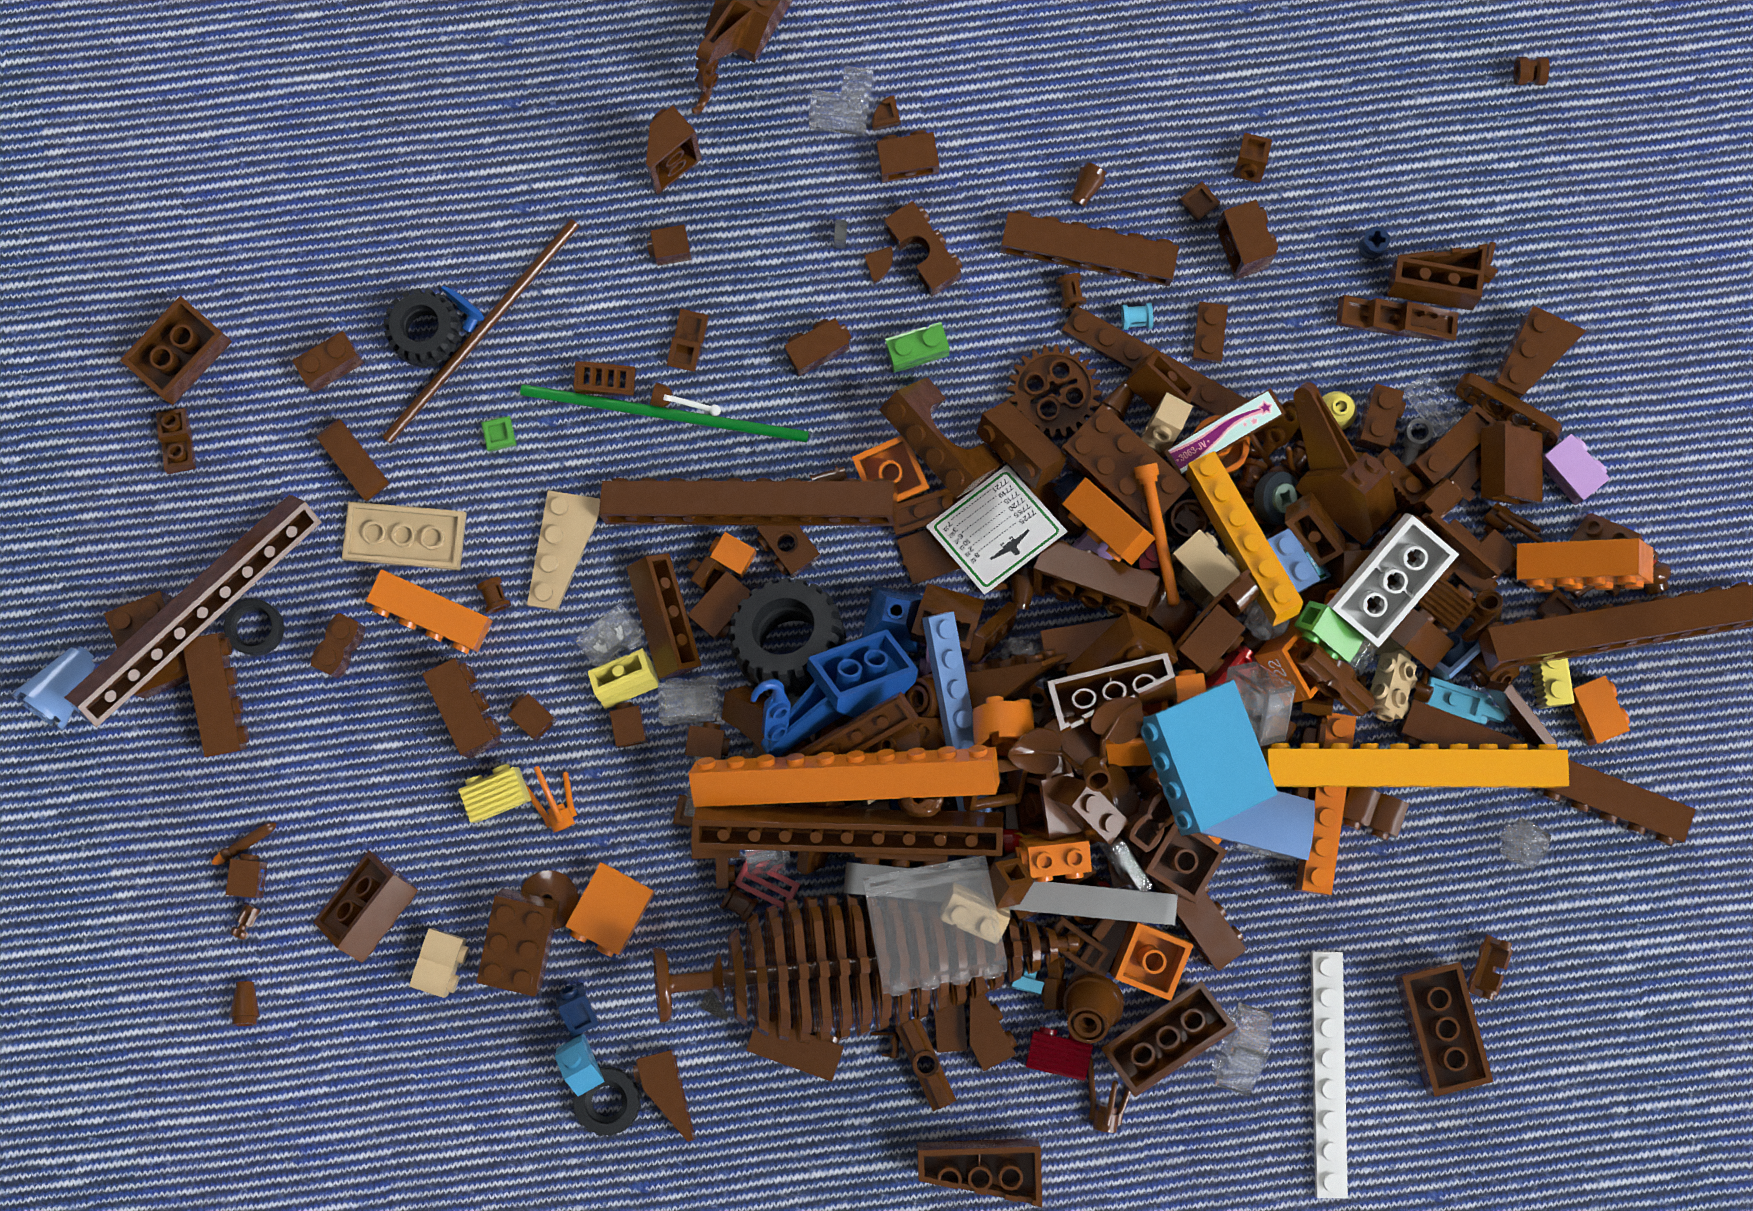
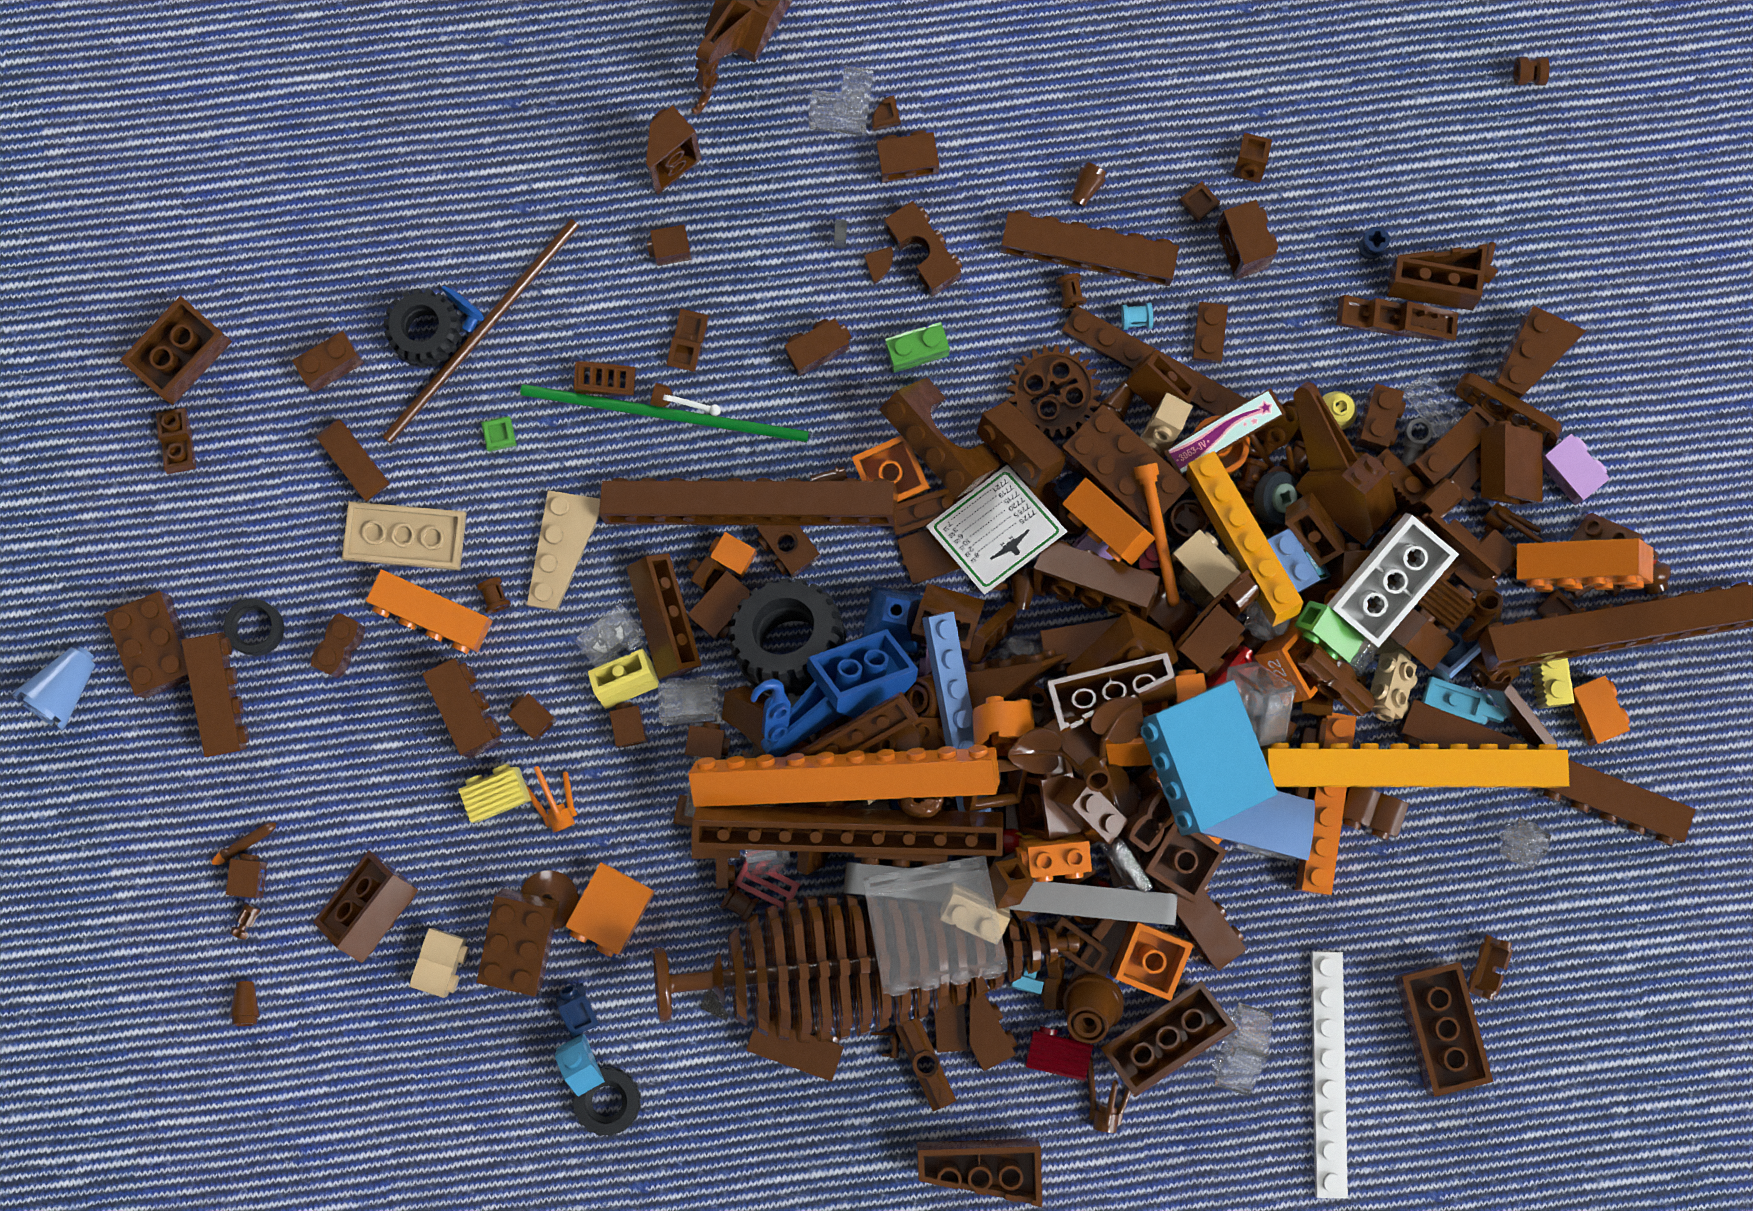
(192, 610): reddish brown brick -> none
(664, 1086): reddish brown slope -> none
(1423, 691): reddish brown hand -> none

